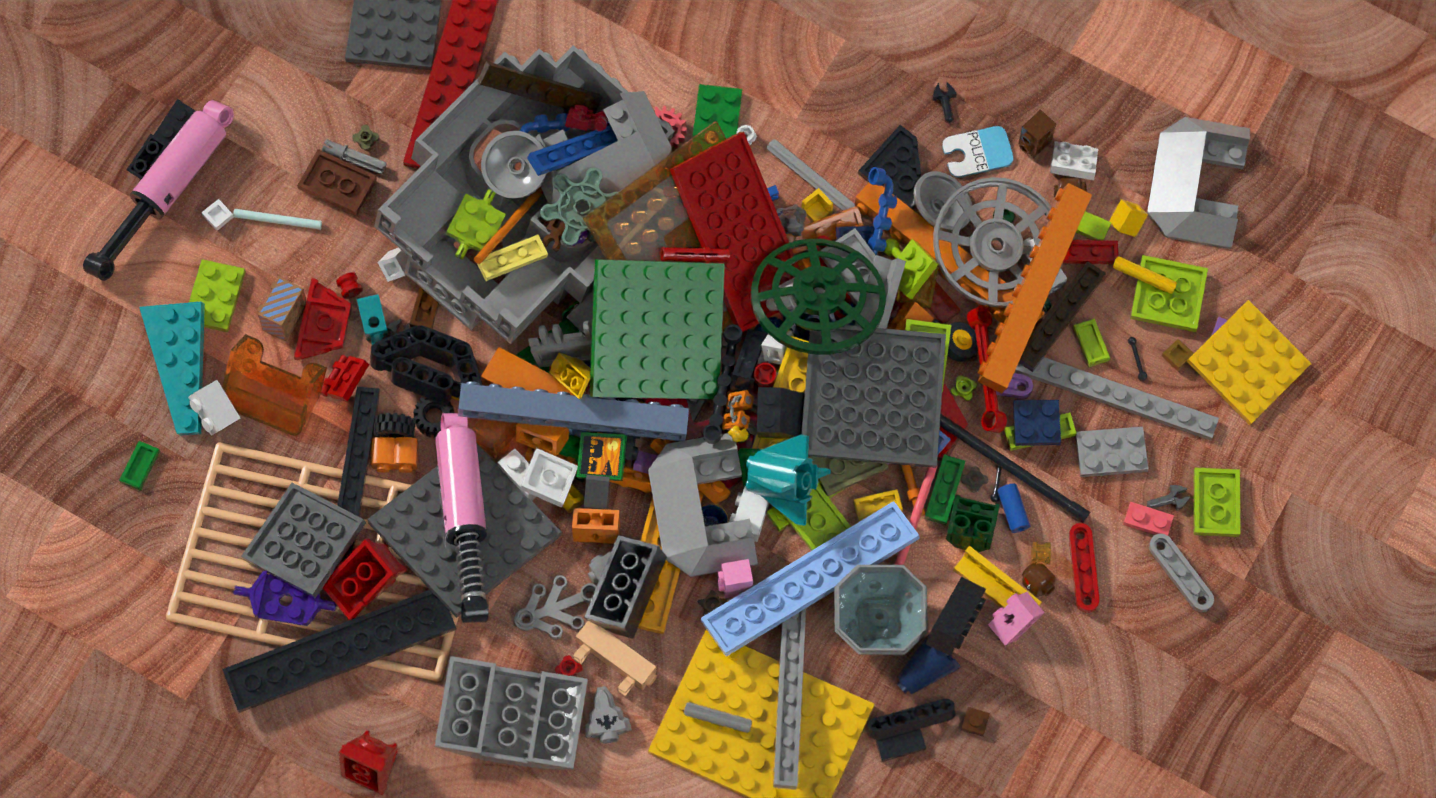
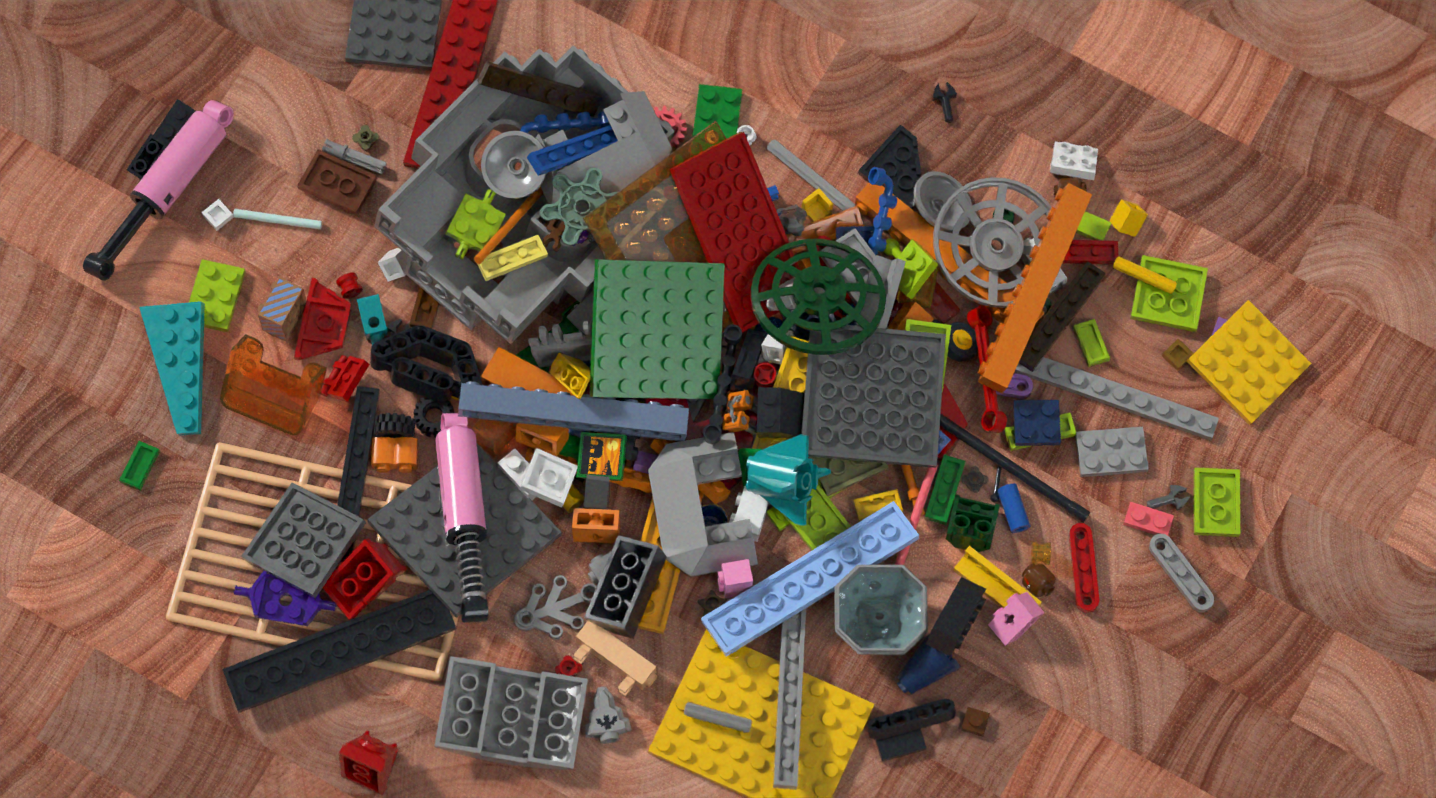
(213, 407): white brick -> none
(583, 119): dark red plate -> none
(695, 254): red pin -> none
(739, 435): yellow arm -> none
(968, 383): lime plate -> none
(983, 151): piece -> none
(1036, 134): reddish brown brick -> none
(1142, 375): black hinge -> none
(1177, 176): light grey slope -> none

